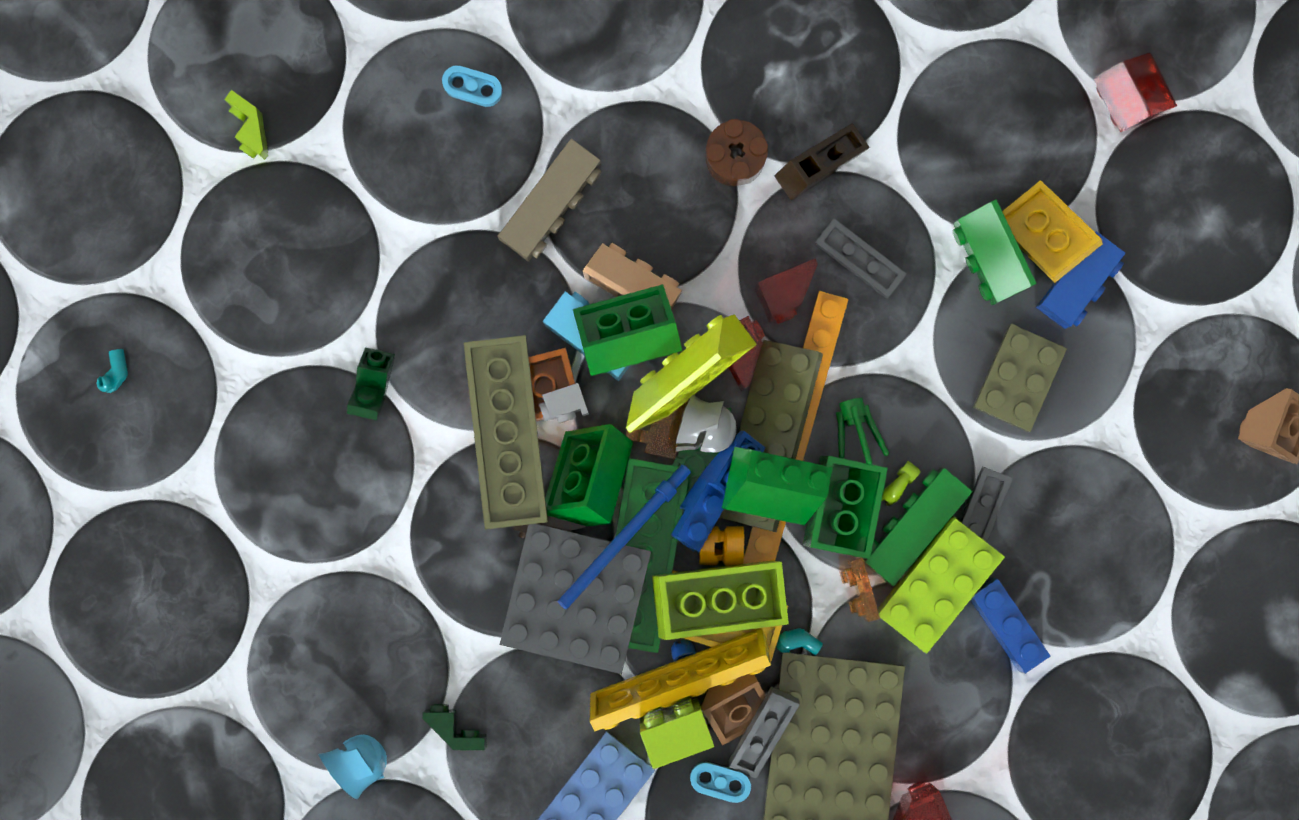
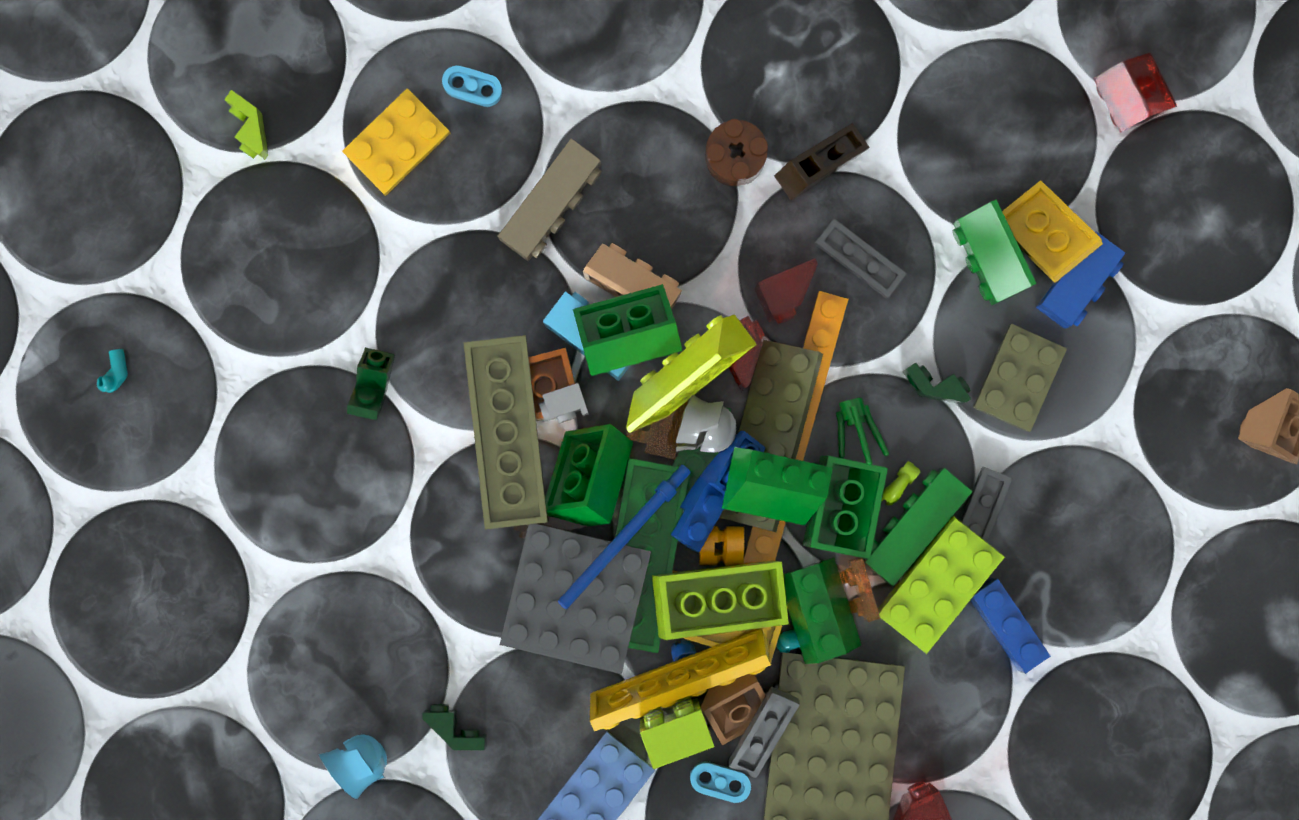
(396, 142): none -> yellow plate
(820, 612): none -> green slope
(950, 389): none -> dark green slope

